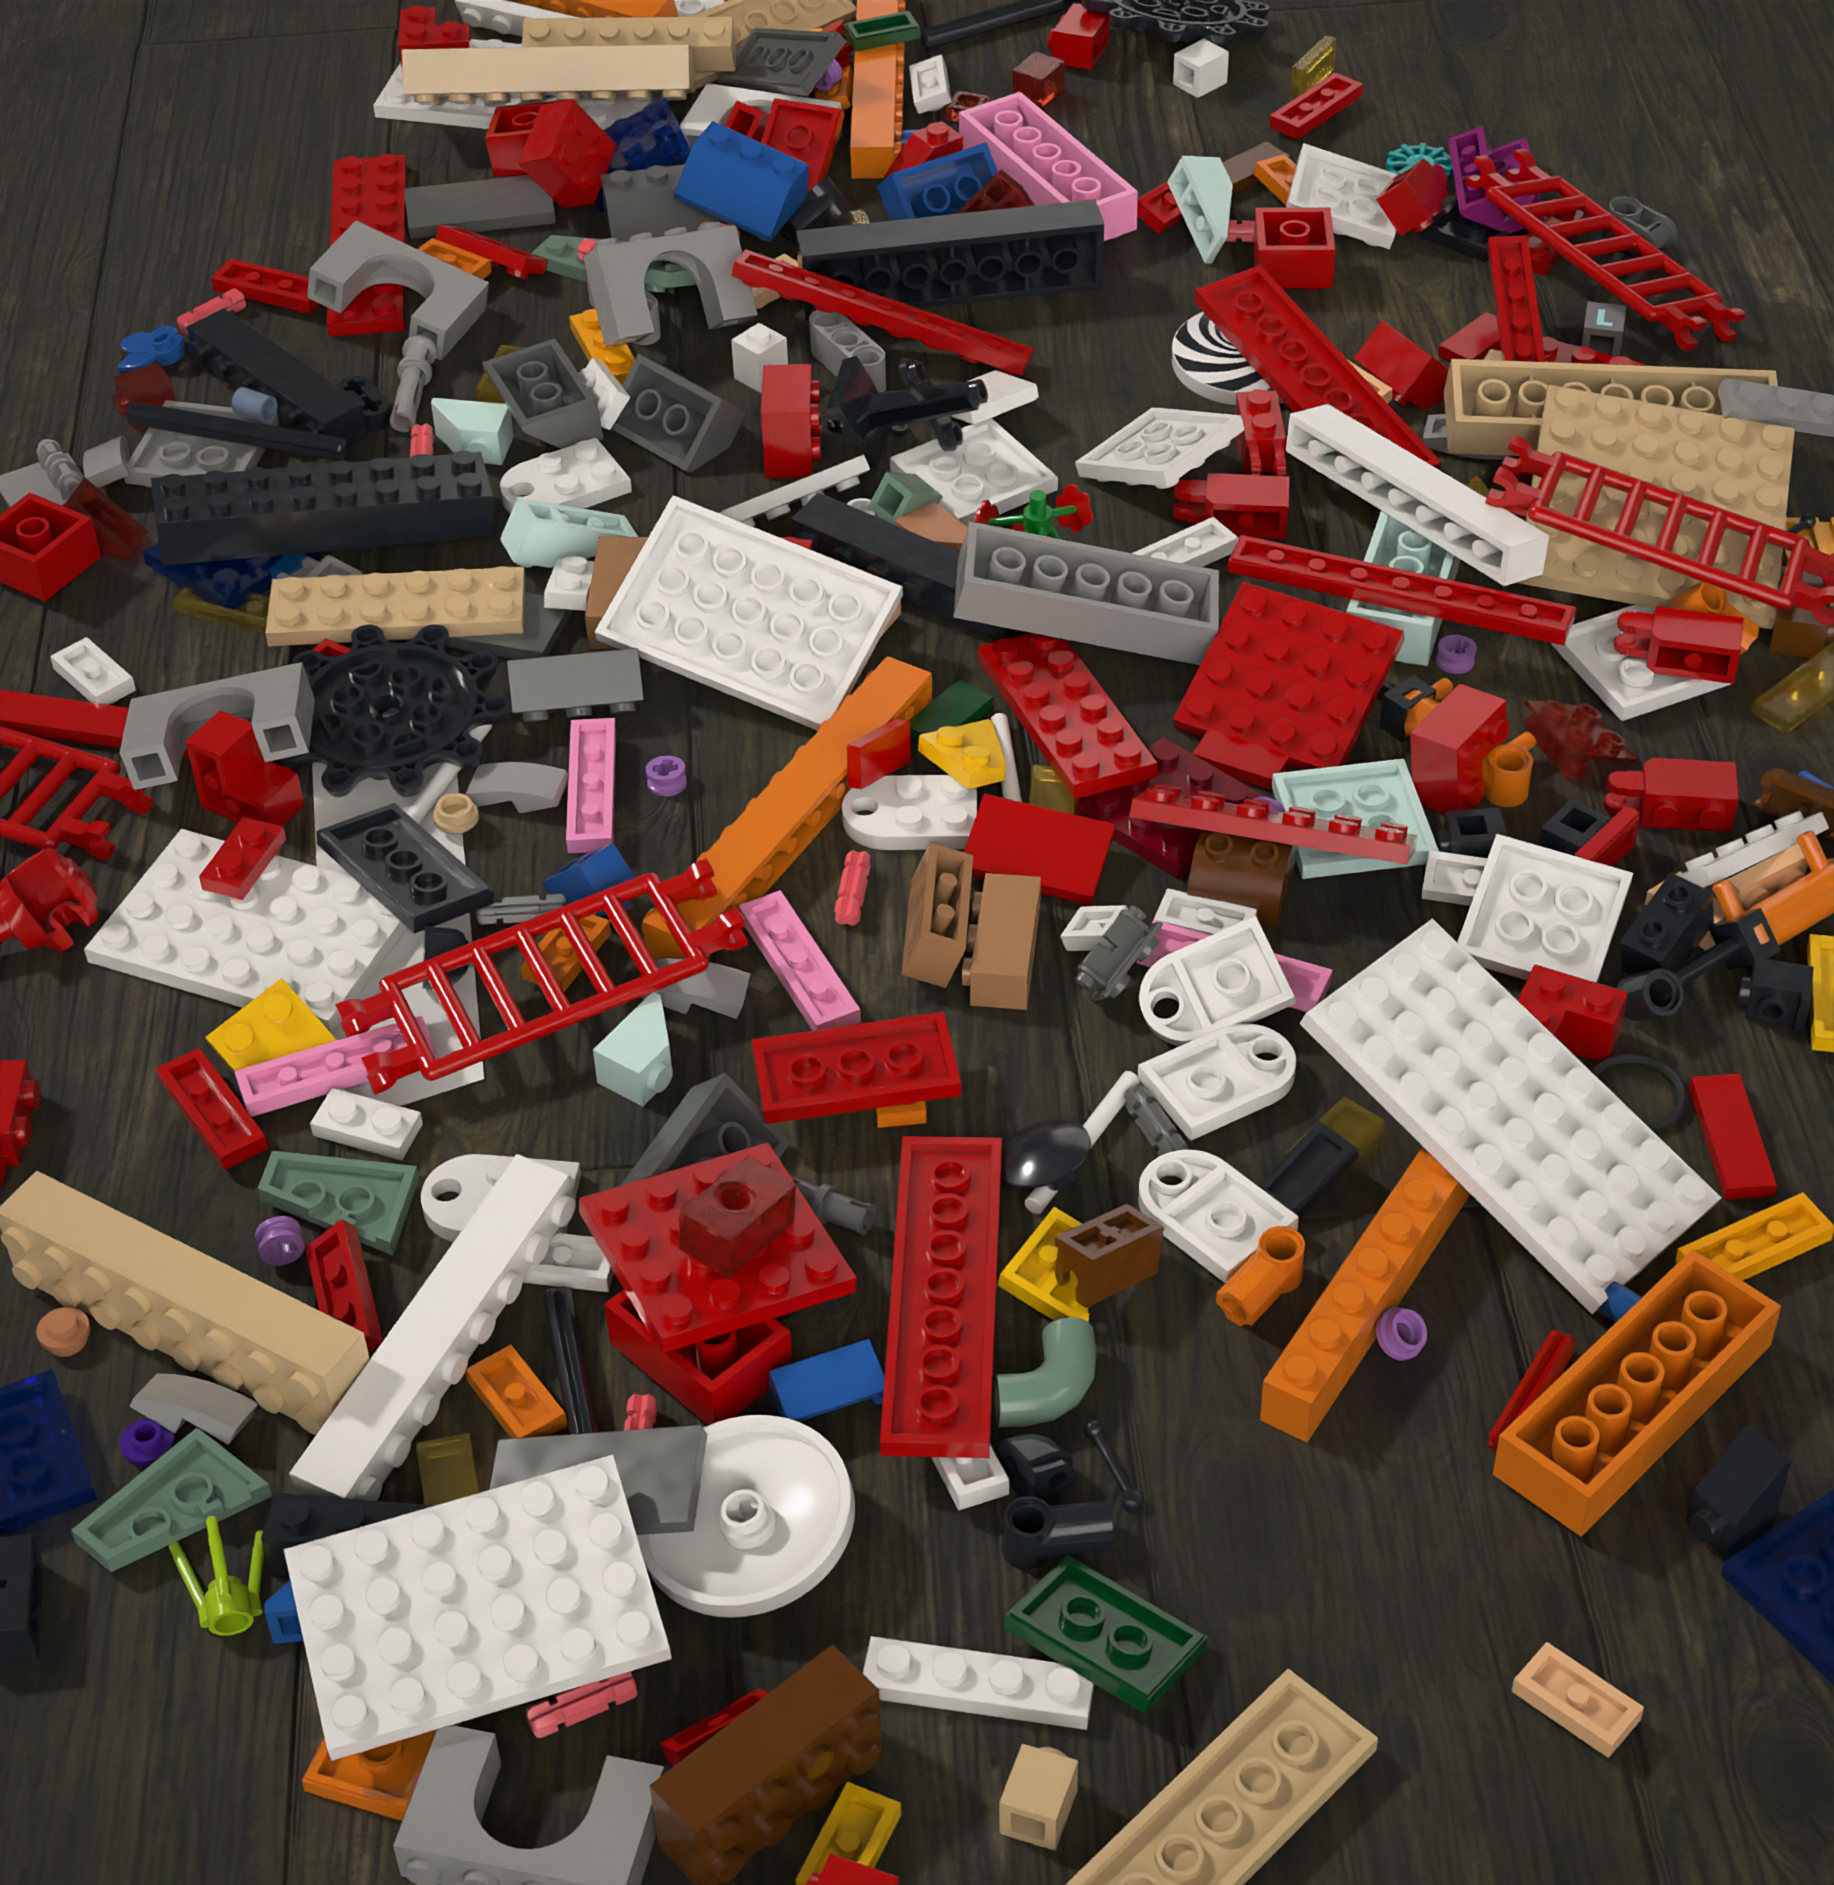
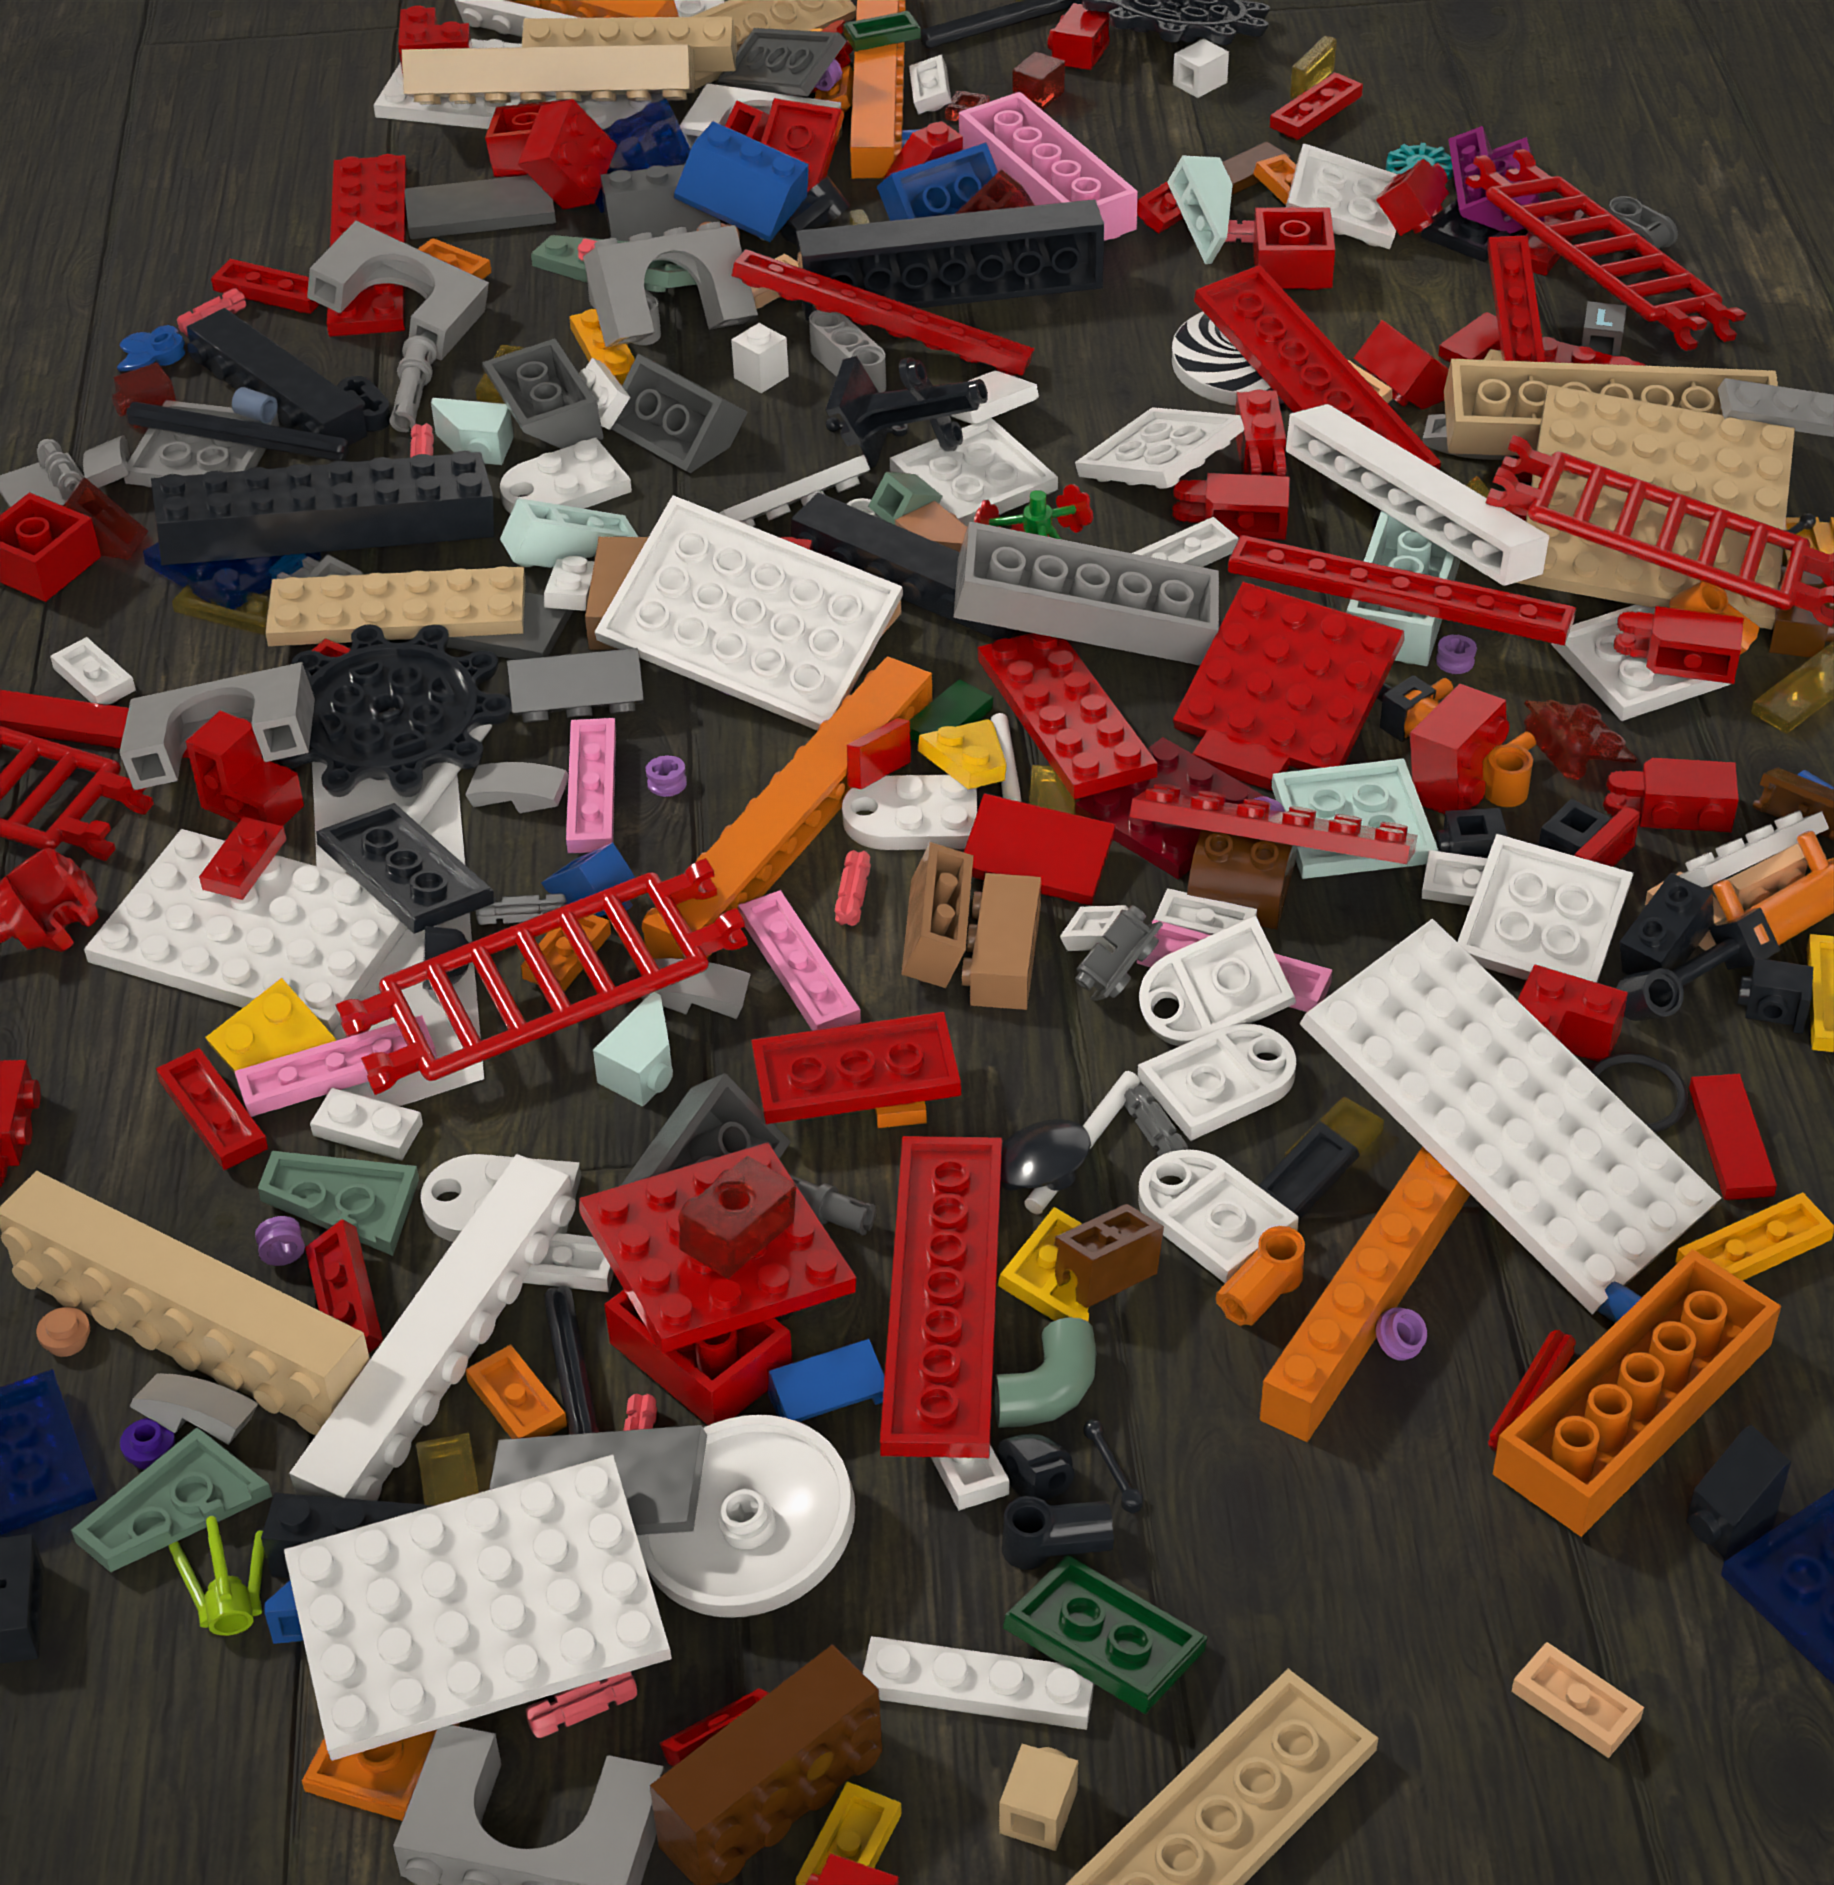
(455, 813): tan plate -> none
(517, 261): red plate -> none
(790, 421): red brick -> none

